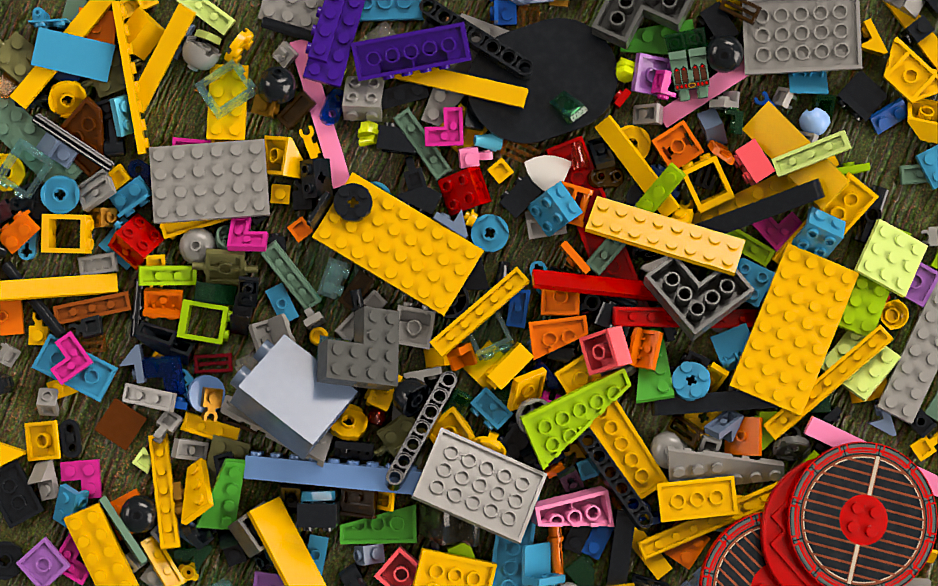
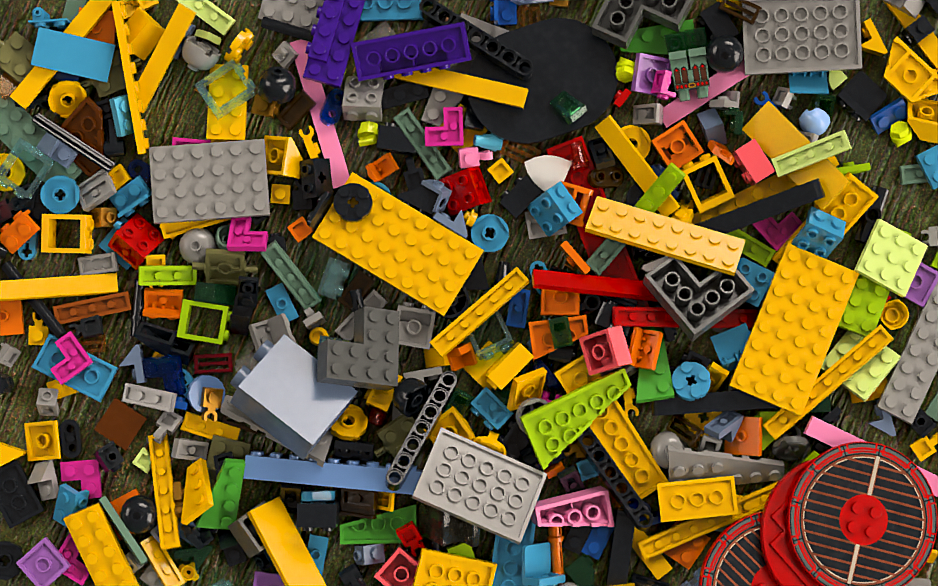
(102, 457): none -> black brick
(382, 167): none -> orange bracket
(410, 536): none -> red plate
(444, 193): none -> sand blue bracket
(560, 332): none -> clear green slope
(628, 395): none -> yellow plate
(835, 78): none -> yellowish green tile
(900, 133): none -> neon yellow piece

